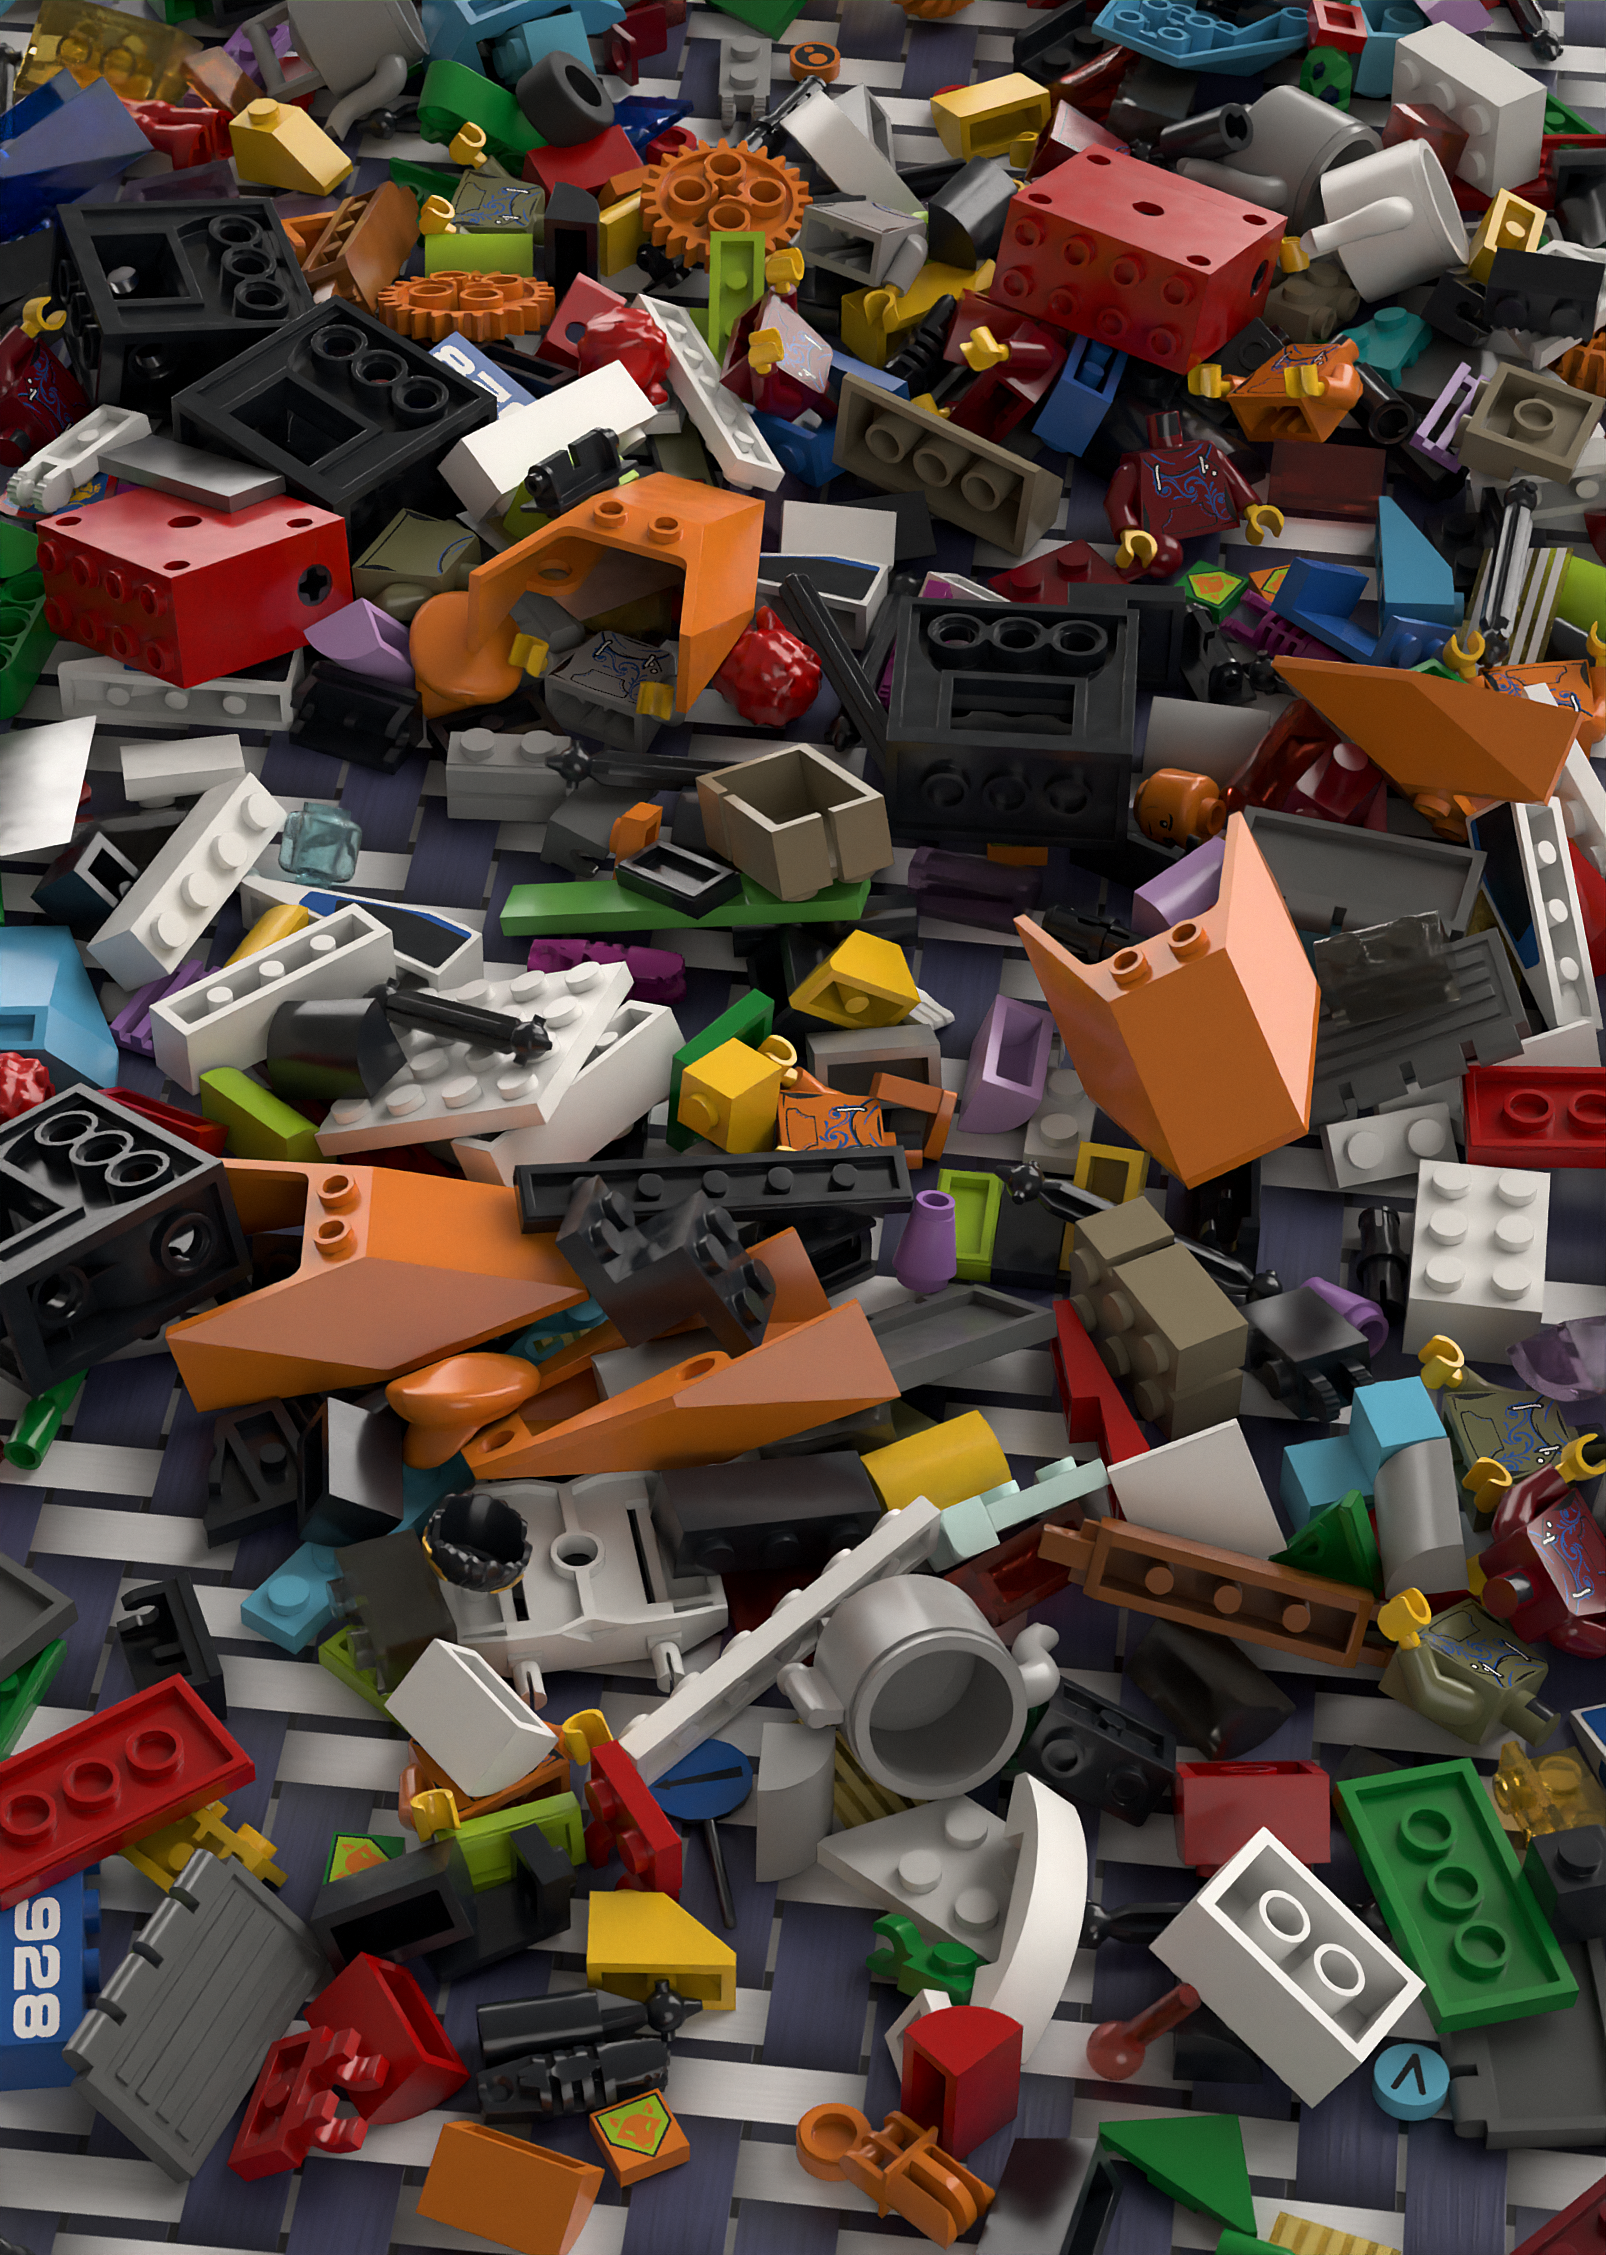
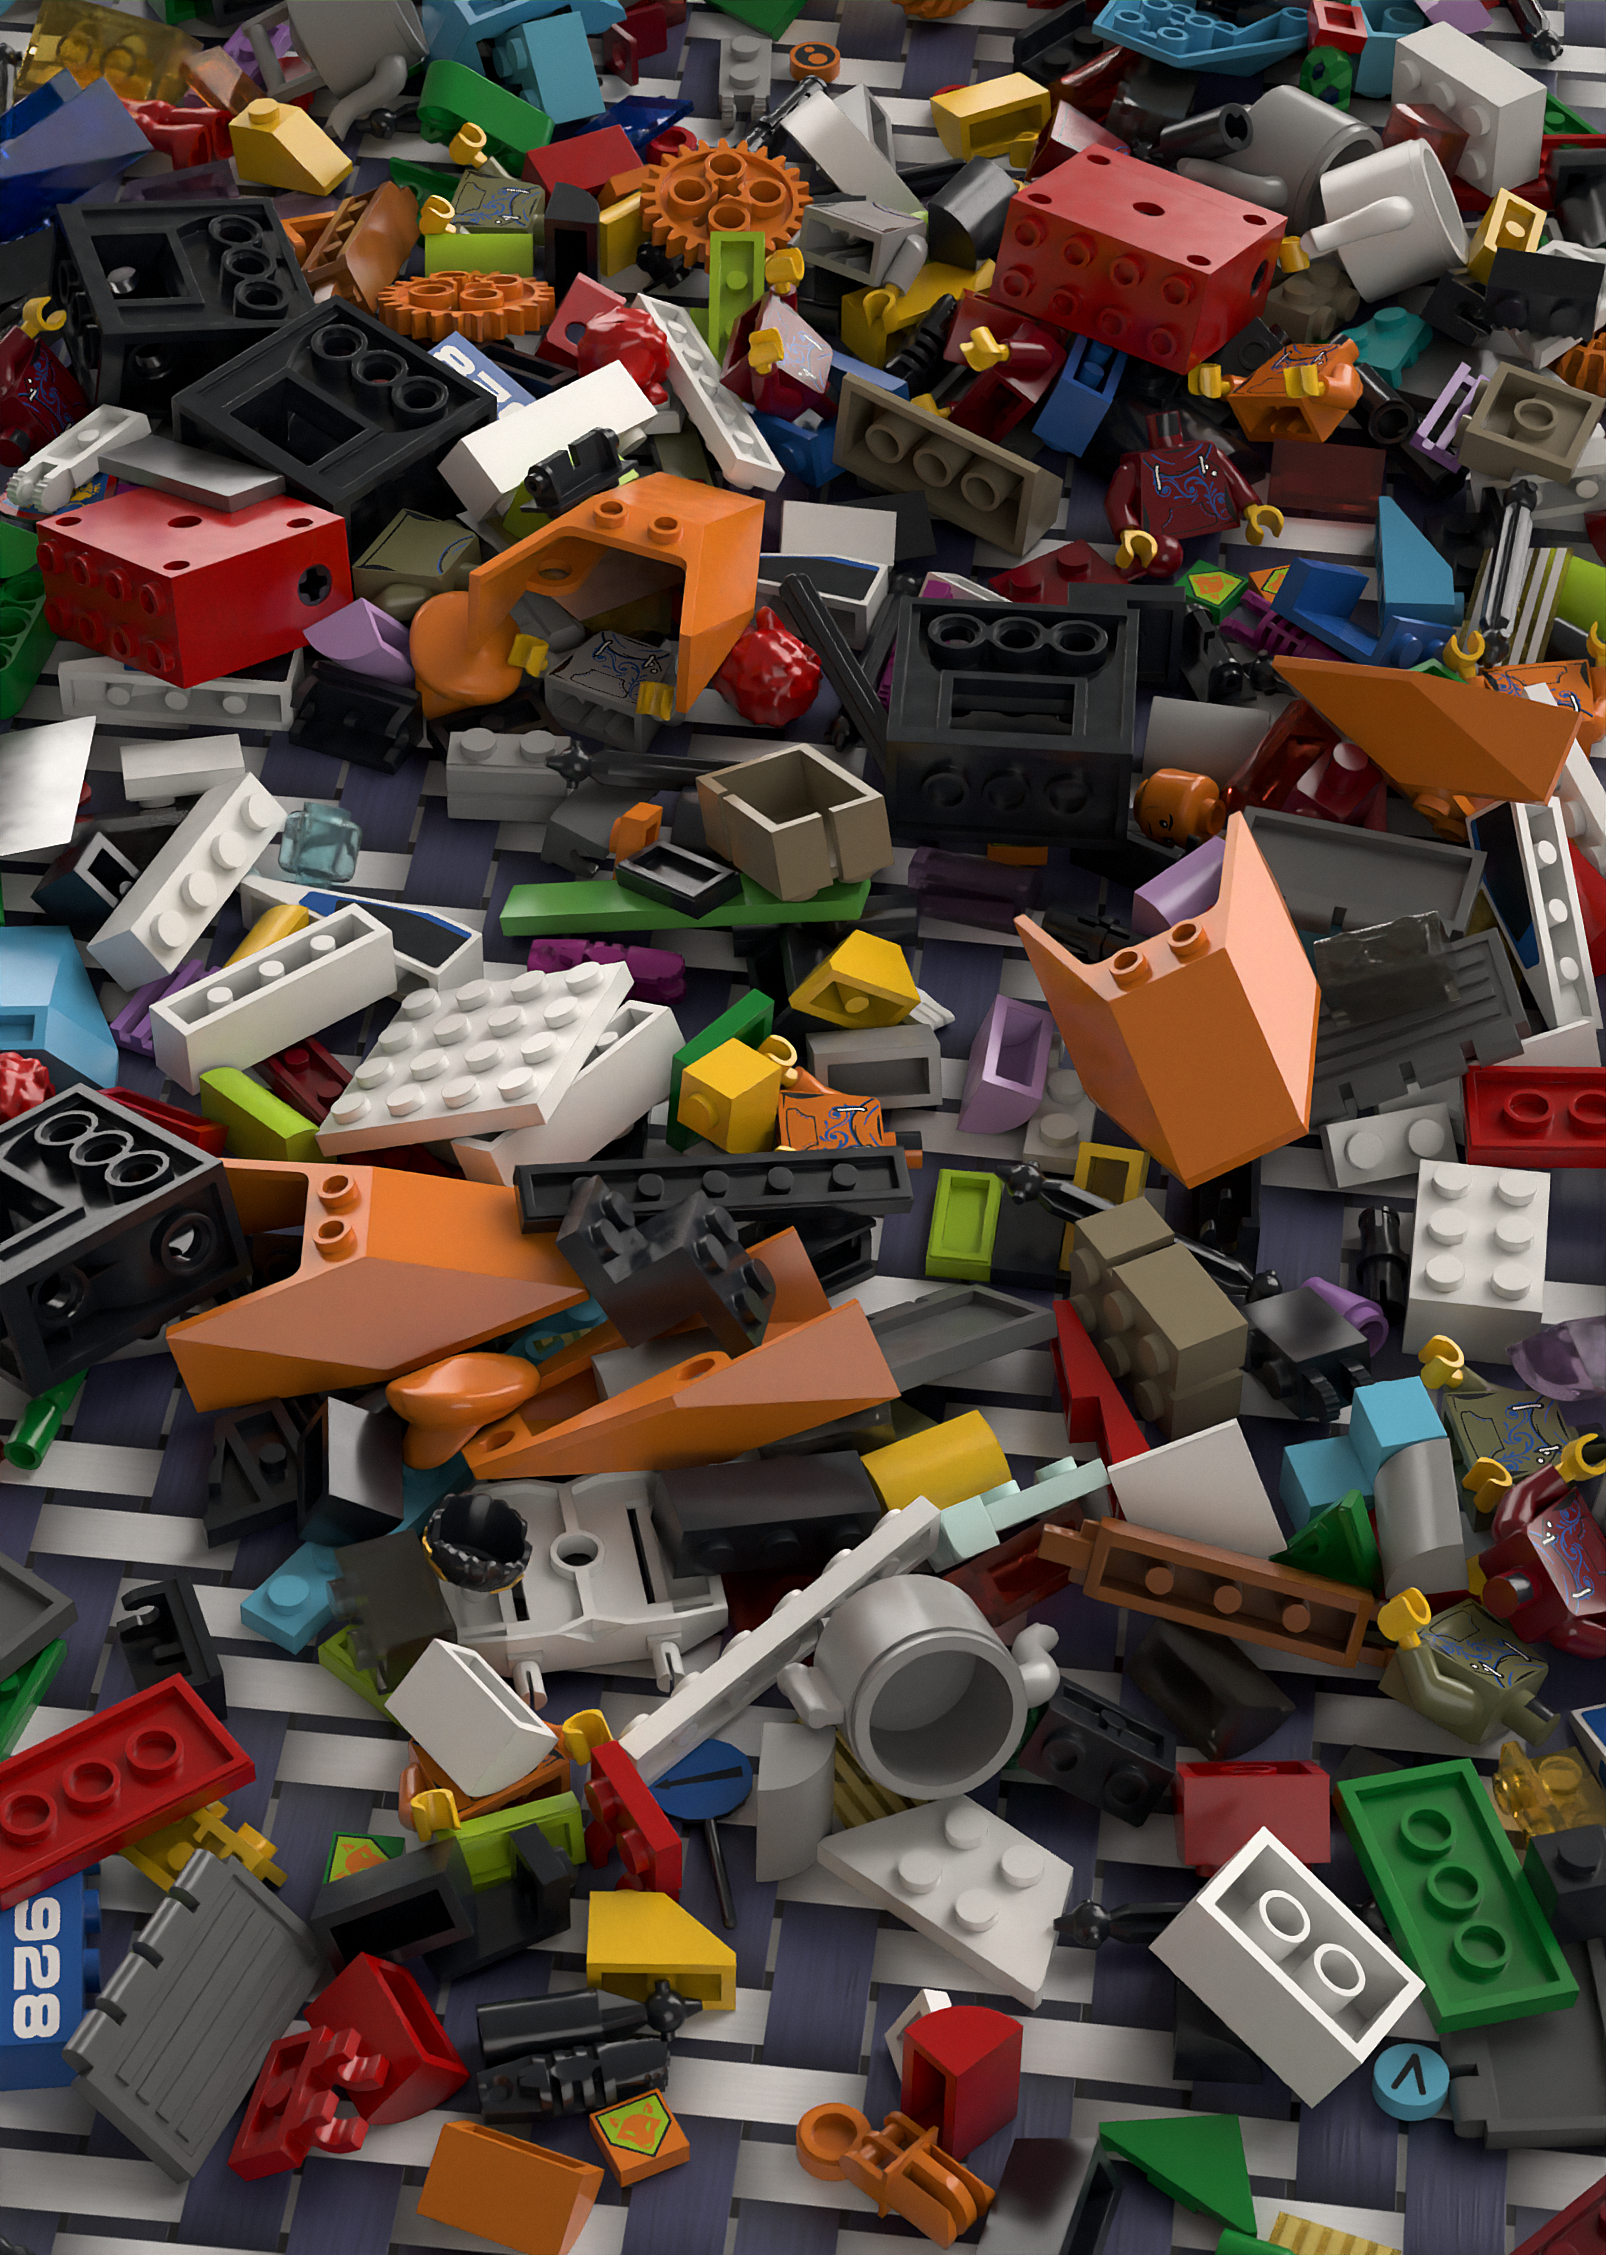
(331, 1049): black brick -> none
(462, 1022): black wheel -> none
(564, 100): black tyre -> none
(920, 1097): orange tile -> none
(928, 1244): medium lavender cone -> none
(941, 1967): green plate -> none
(1042, 1911): white slope -> none
(1119, 2047): clear red bar -> none

